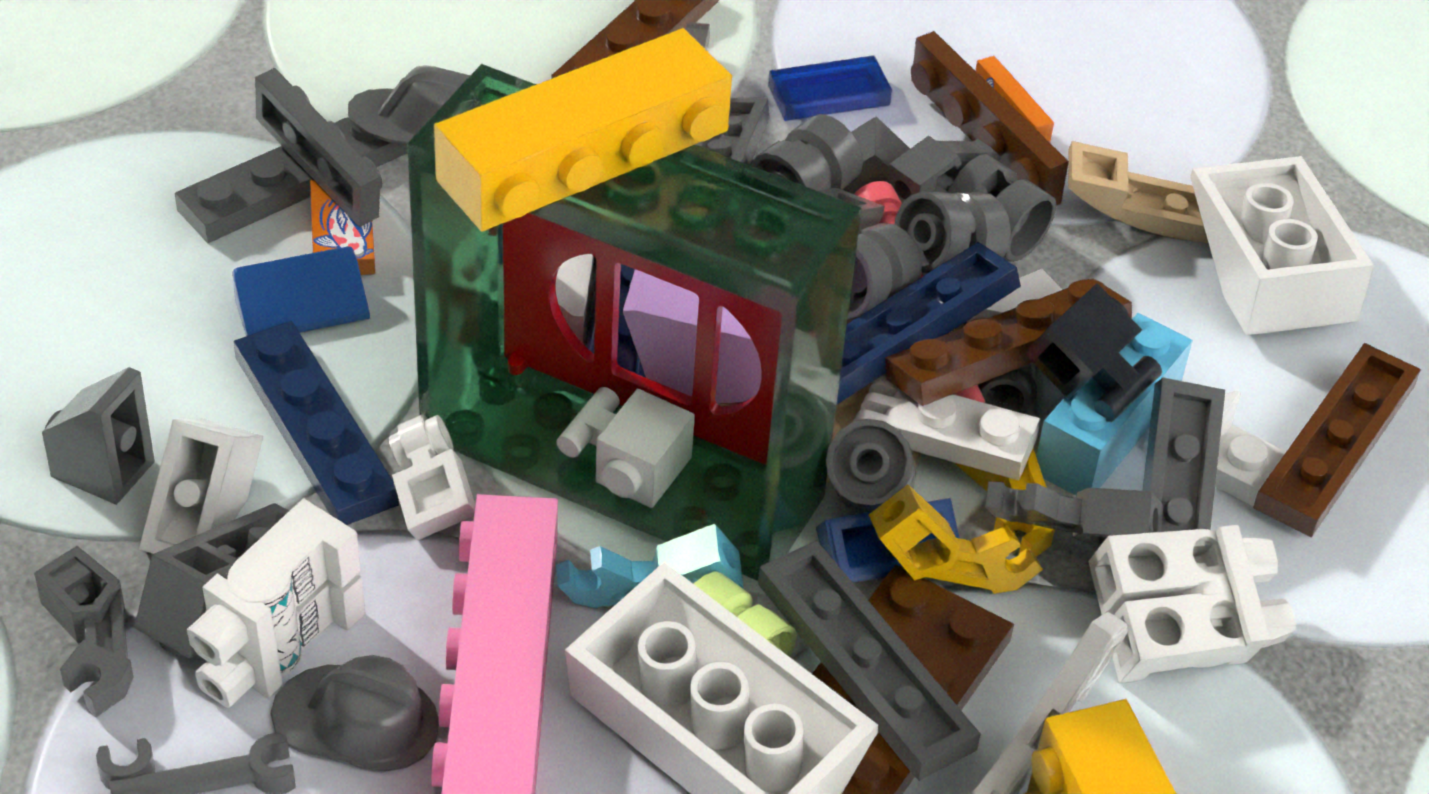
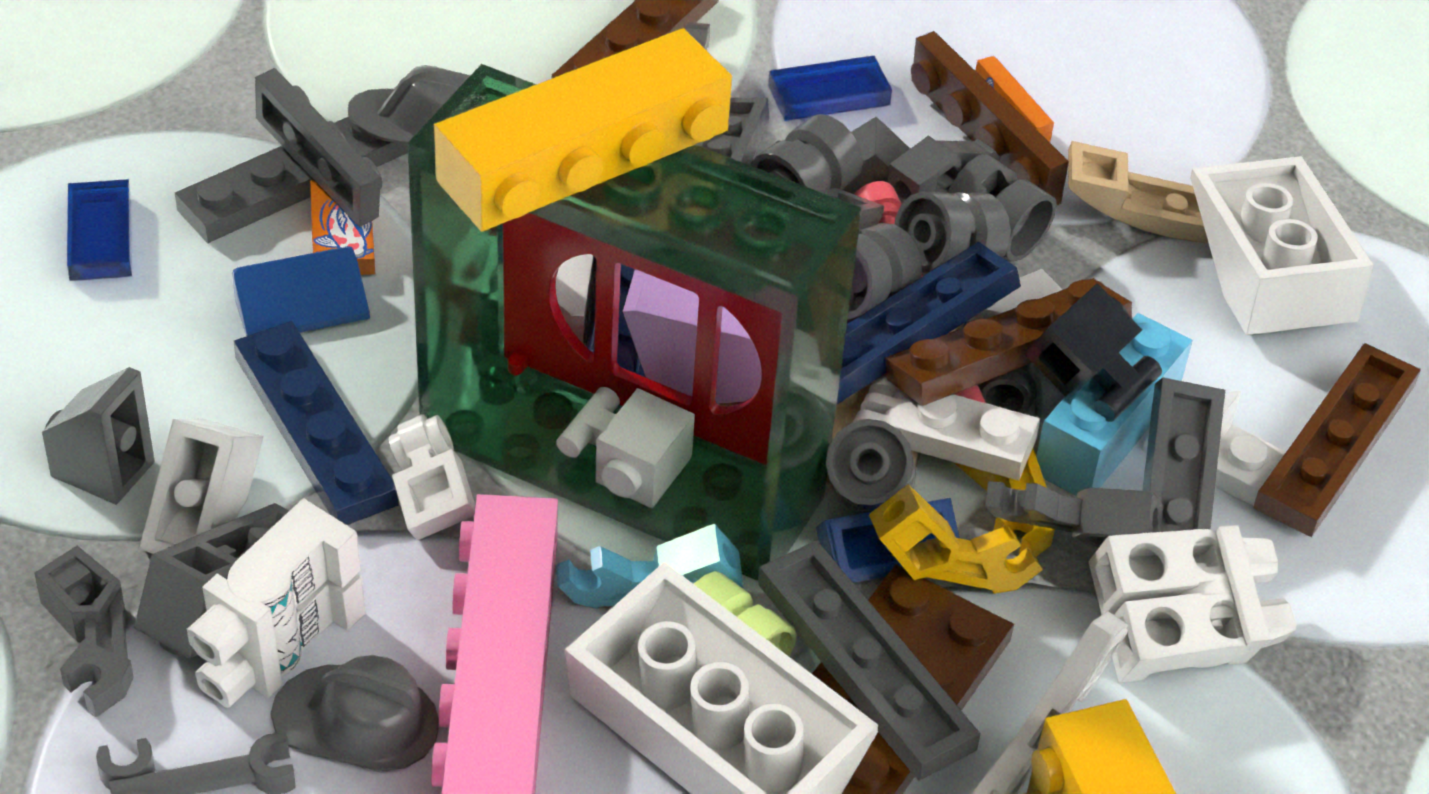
(99, 230): none -> clear blue tile

